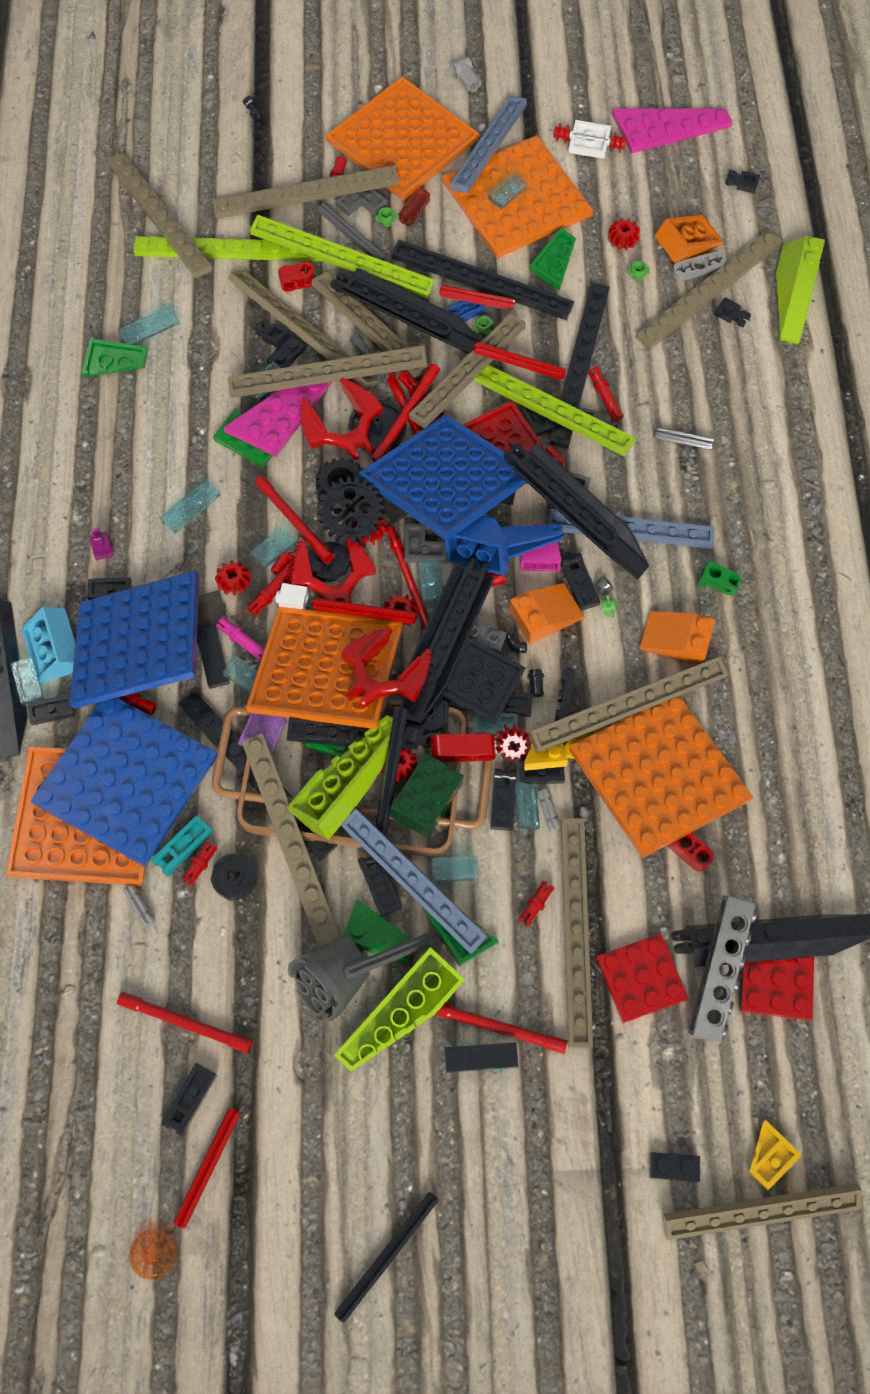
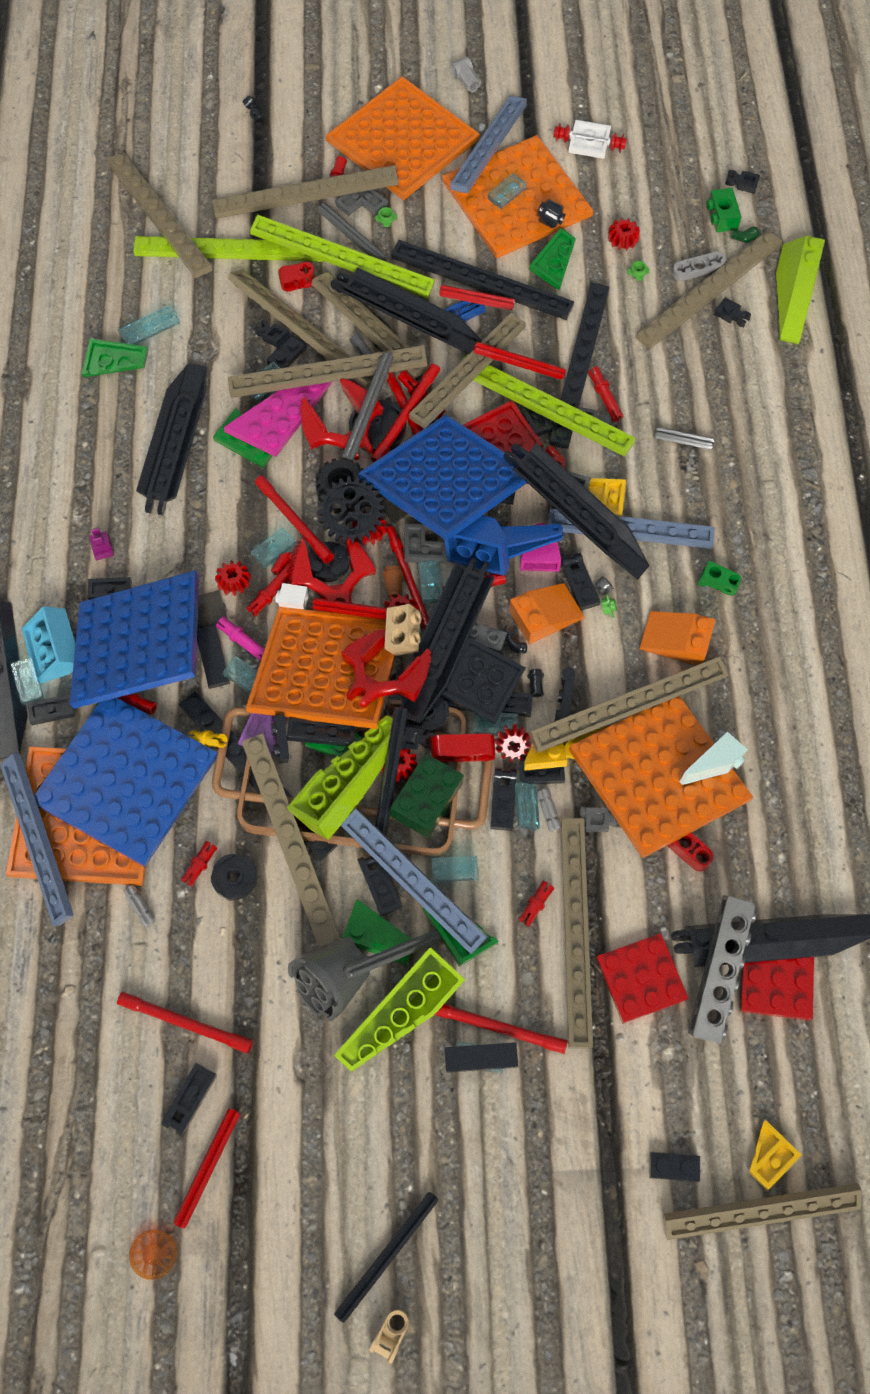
(36, 840): none -> sand blue plate
(173, 437): none -> black hinge
(182, 845): teal plate -> none
(190, 506): clear light blue plate -> none
(209, 738): none -> yellow pin
(279, 730): none -> black plate
(368, 406): none -> dark grey axle
(390, 1337): none -> tan piece
(393, 580): none -> dark orange cone
(402, 630): none -> tan brick
(414, 207): clear red axle -> none
(483, 321): bright green plate -> none
(550, 213): none -> black head
(599, 820): none -> dark grey plate
(610, 493): none -> yellow wing
(663, 126): dark pink wing -> none
(687, 237): orange slope -> none
(717, 760): none -> light aqua slope
(724, 210): none -> green brick
(747, 235): none -> dark green arm

